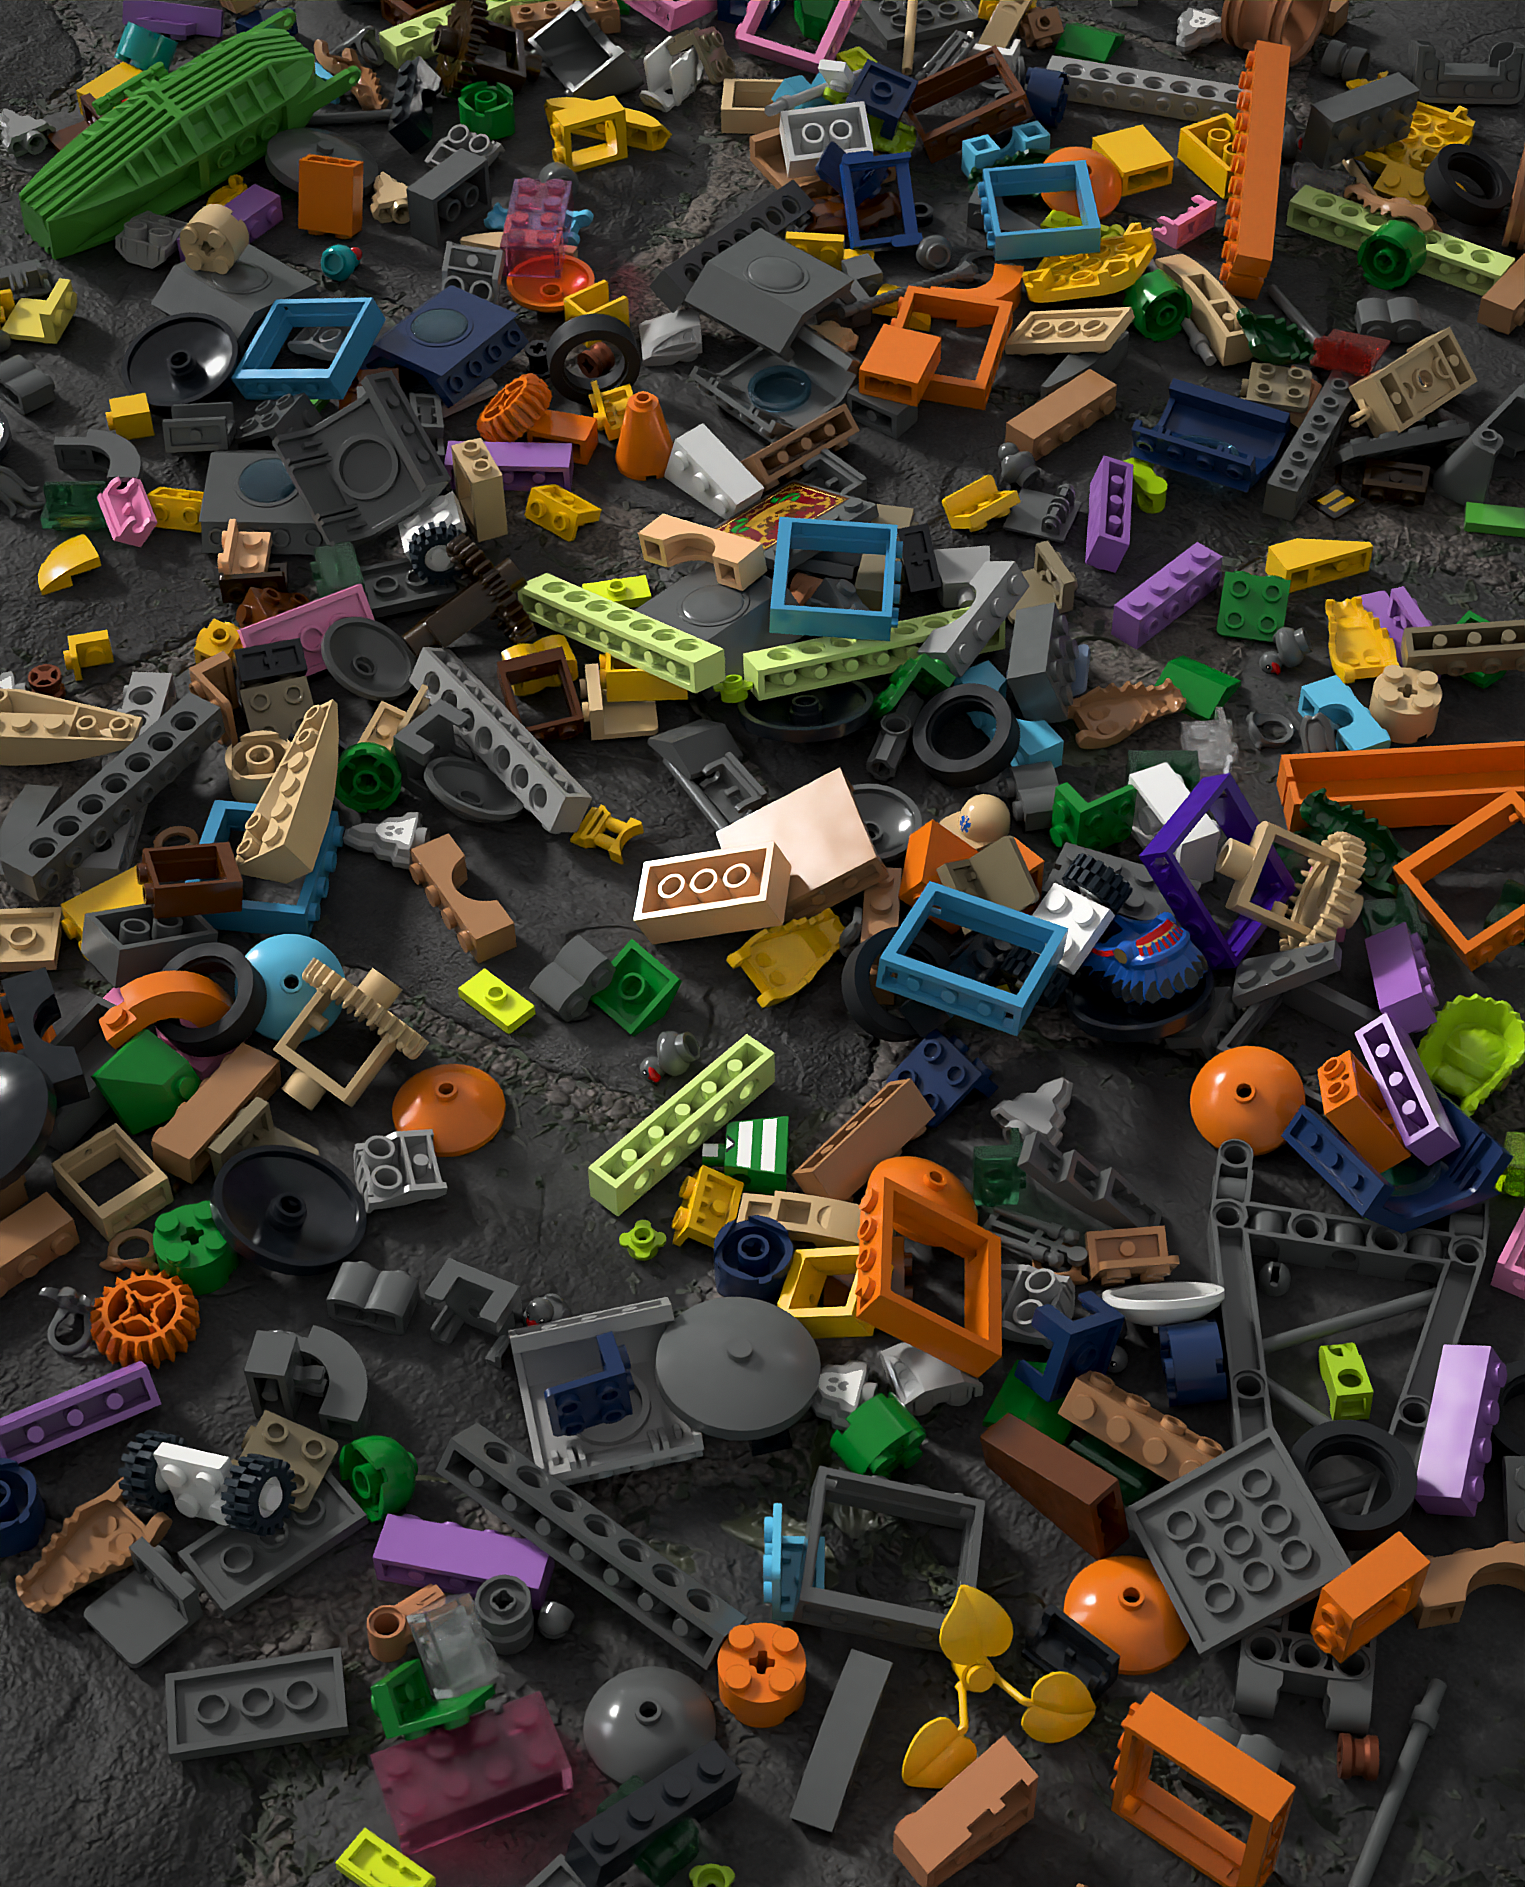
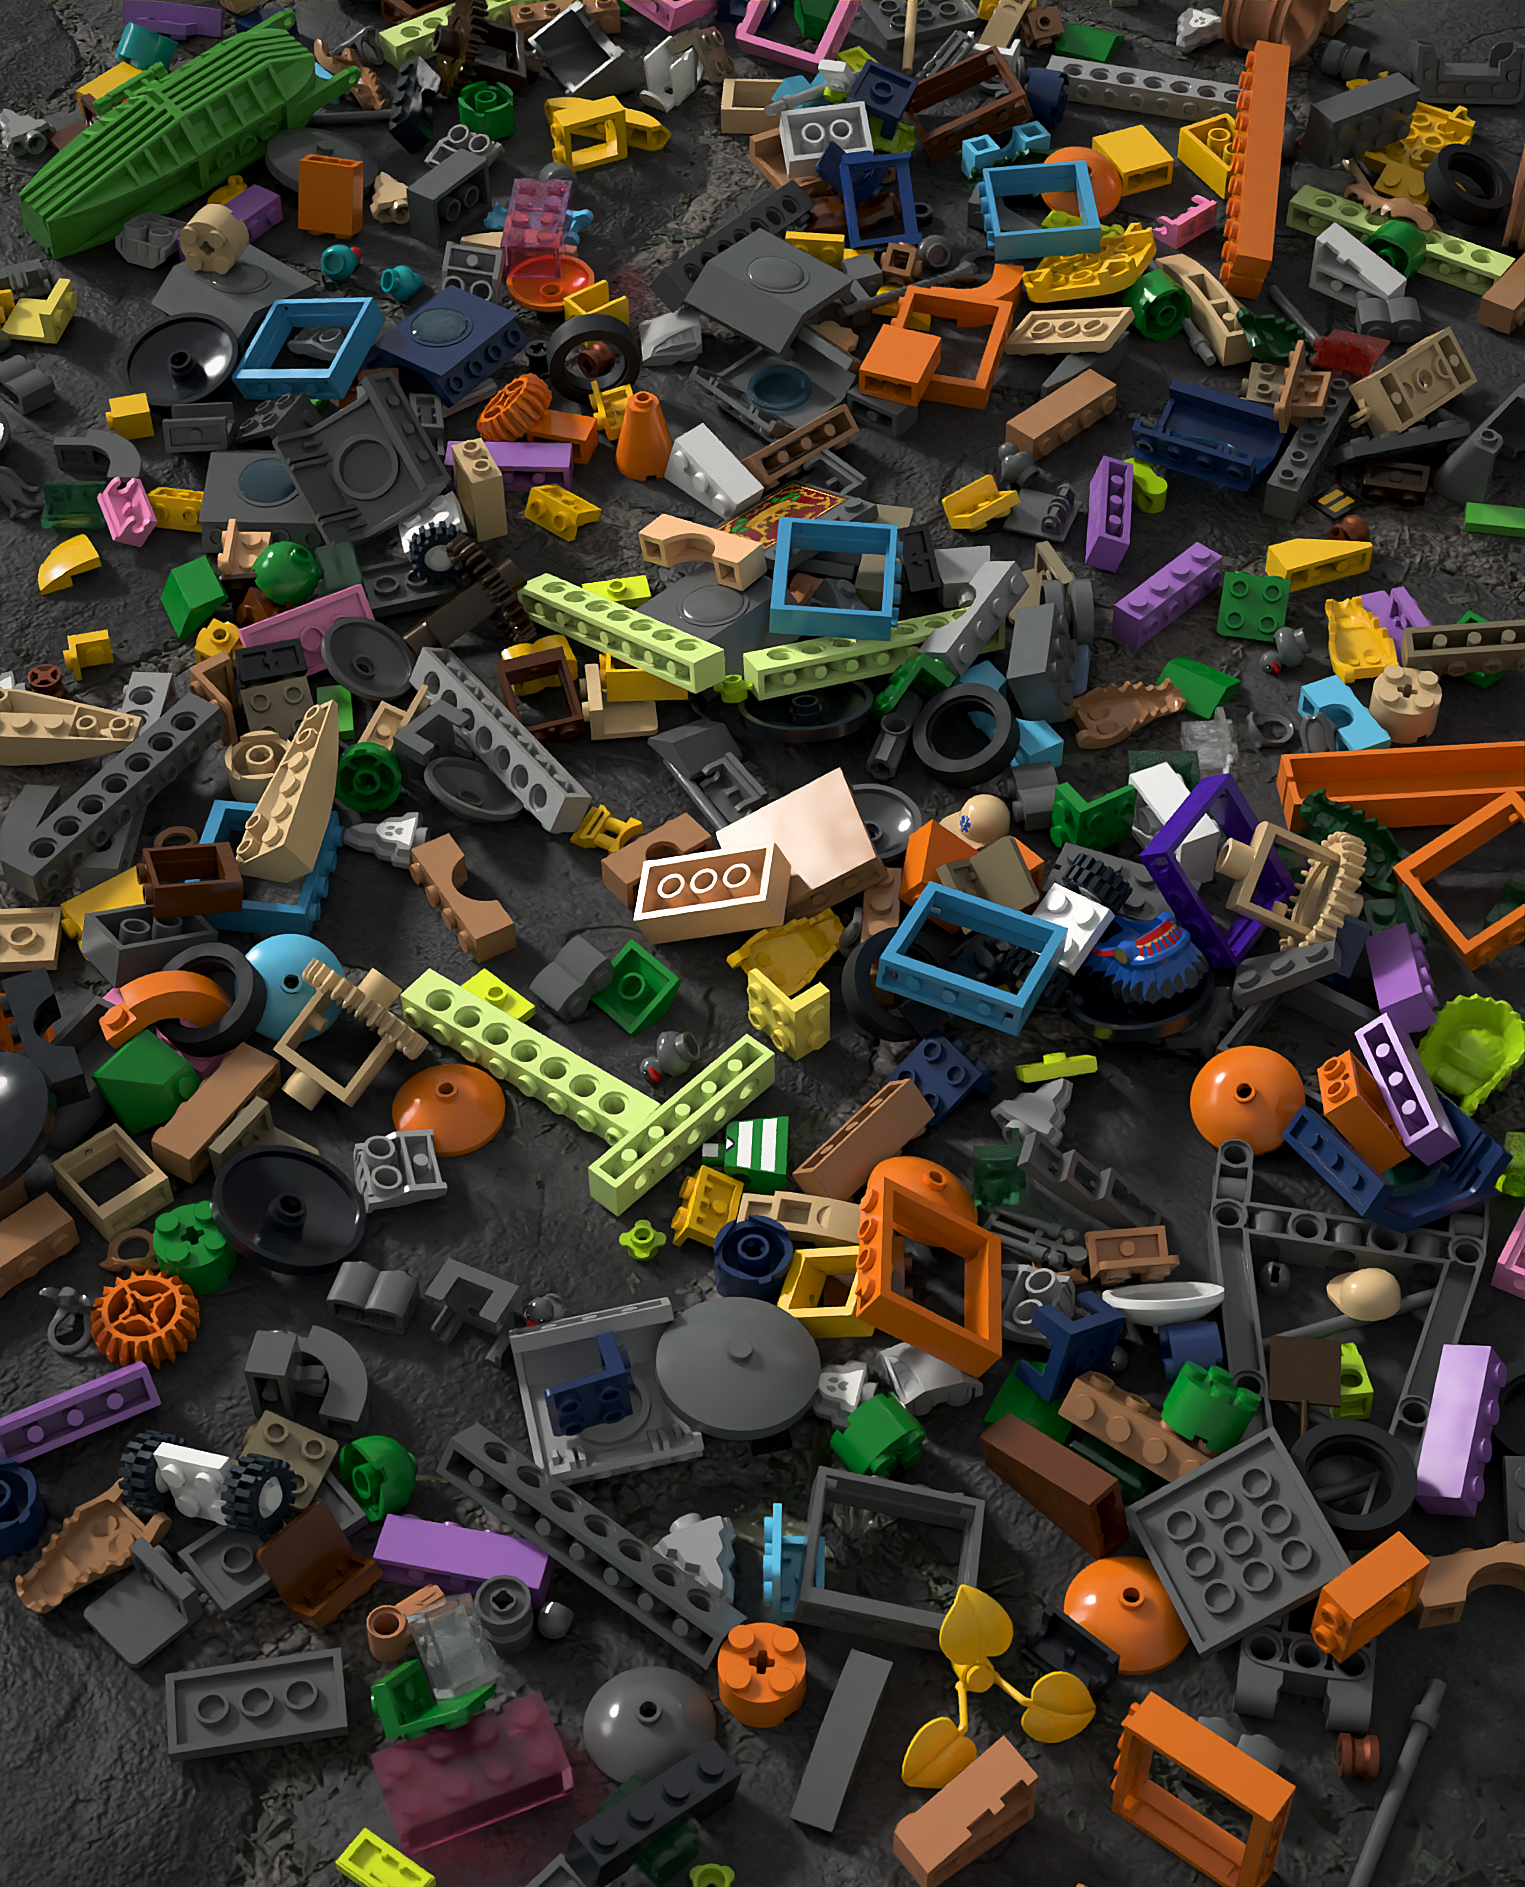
(192, 595): none -> green slope
(287, 573): none -> green cylinder
(316, 1567): none -> reddish brown bracket
(345, 711): none -> bright green tile
(401, 282): none -> teal animal
(525, 1058): none -> yellowish green brick
(675, 838): none -> medium nougat arch
(703, 1551): none -> light grey rock
(792, 1024): none -> light yellow bracket
(900, 255): none -> medium nougat brick
(1056, 1066): none -> neon yellow plate
(1076, 606): none -> dark grey wheel
(1209, 1407): none -> green brick
(1303, 392): none -> medium nougat bracket
(1305, 1373): none -> dark brown piece
(1350, 529): none -> copper wheel
(1351, 270): none -> white wedge
(1351, 941): none -> dark blue slope
(1366, 1294): none -> tan cap

